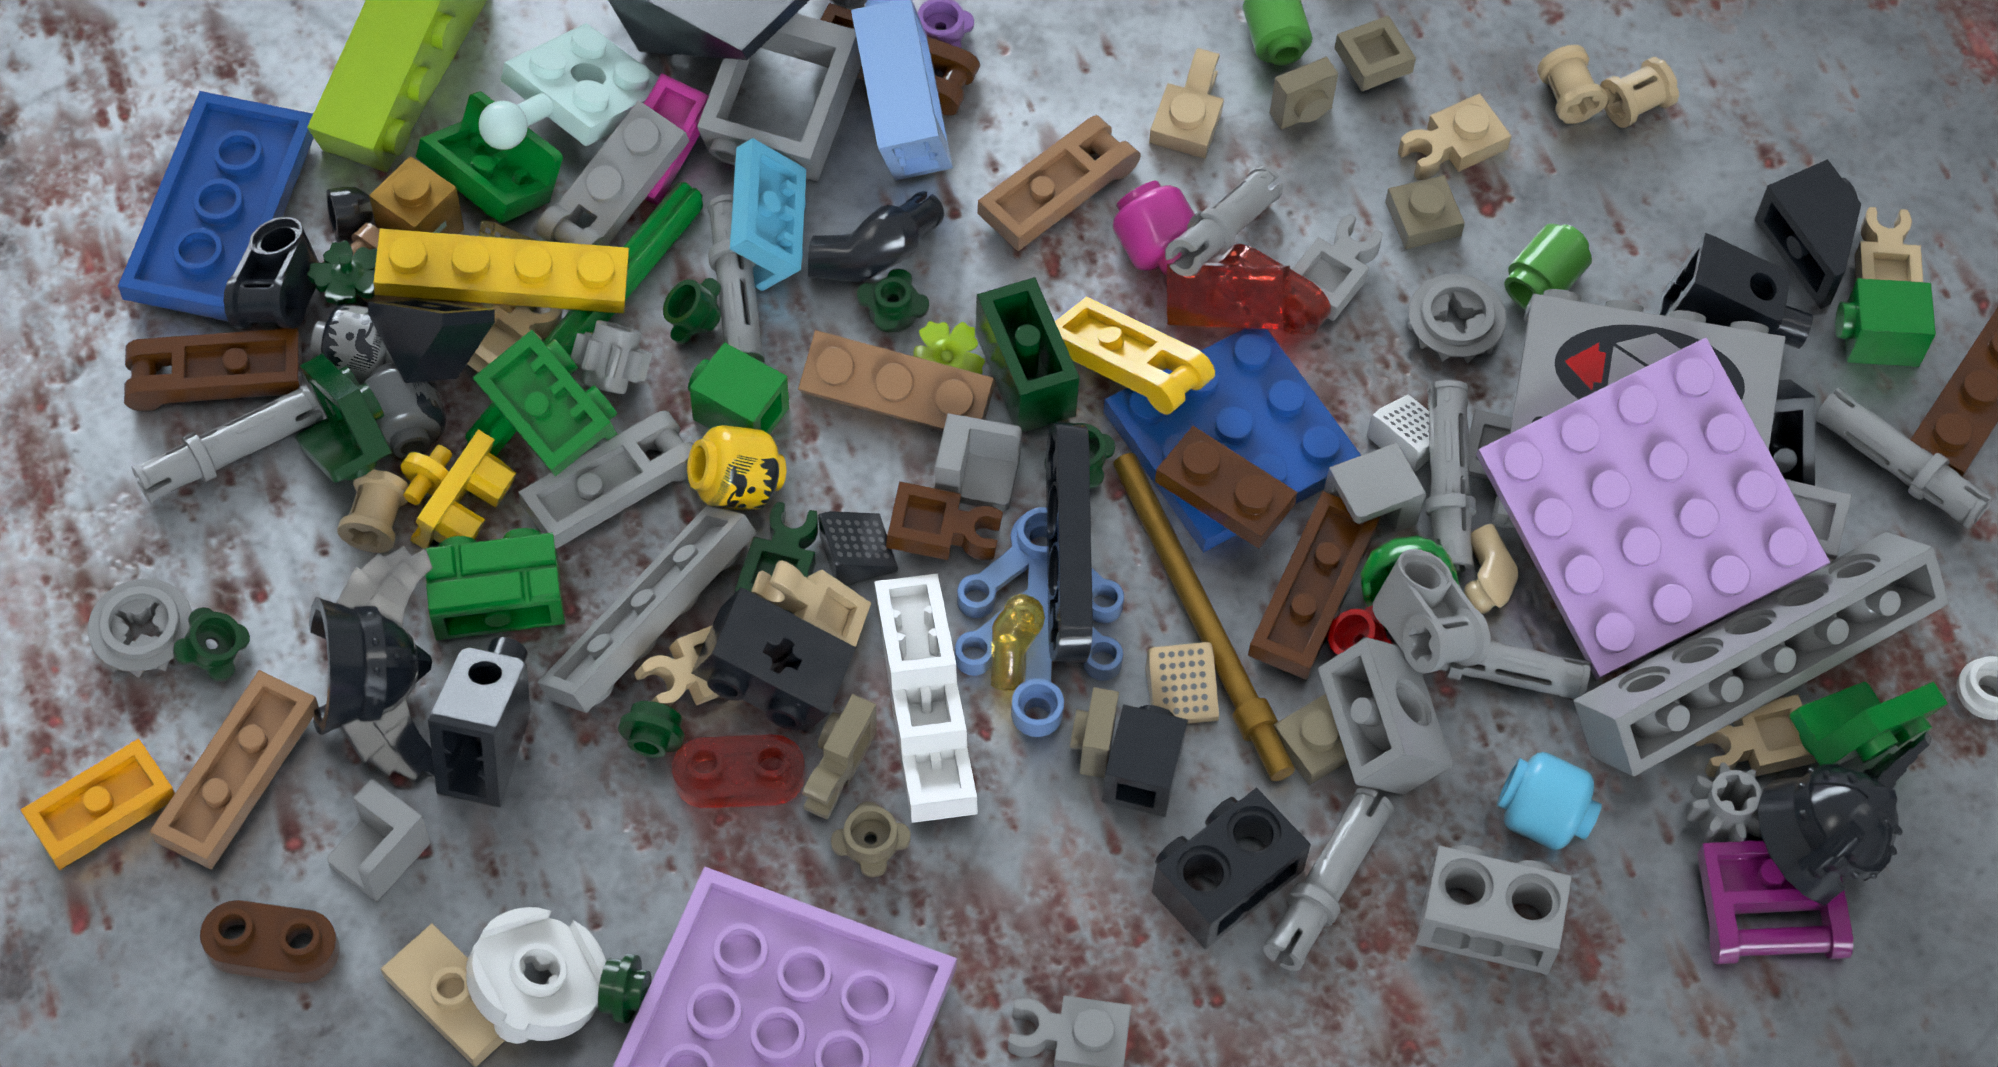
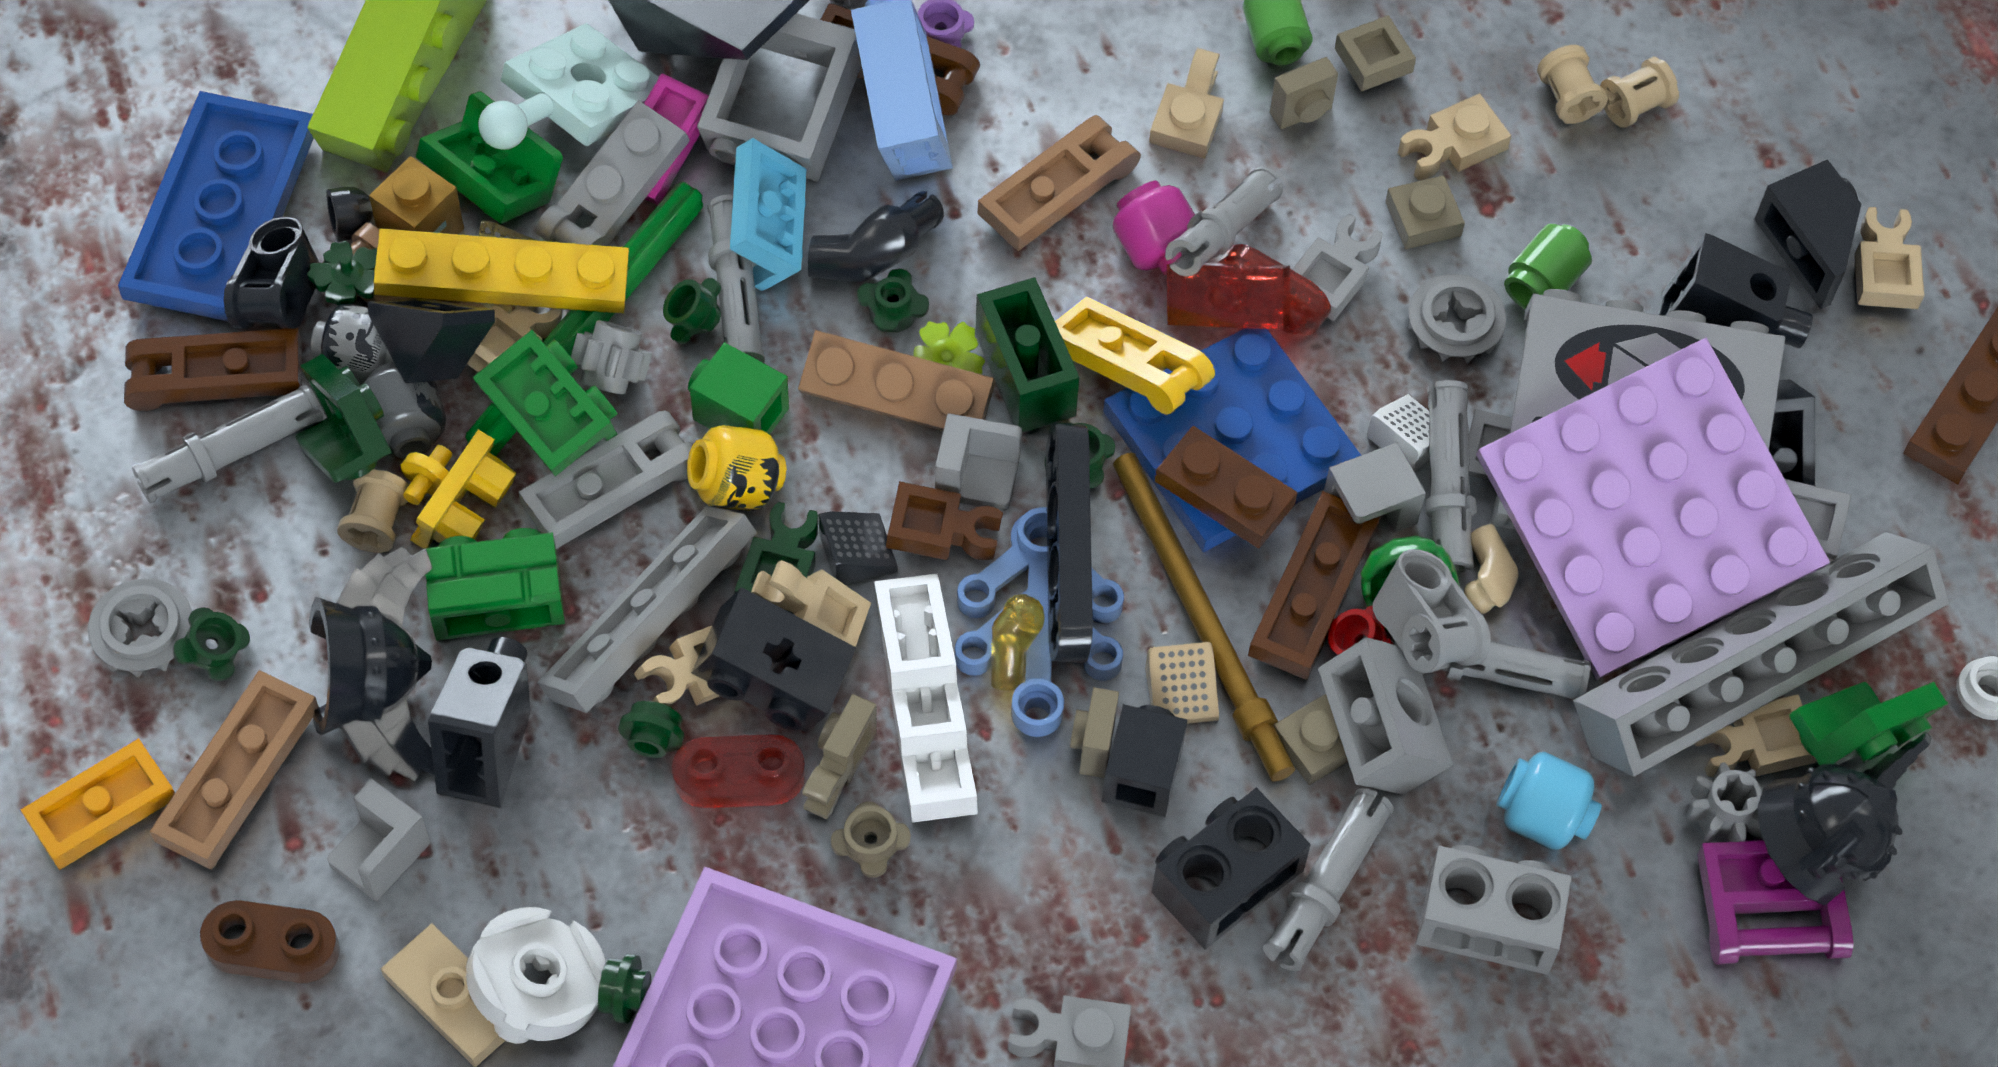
(1887, 322): green brick -> none
(1916, 467): light grey pin -> none

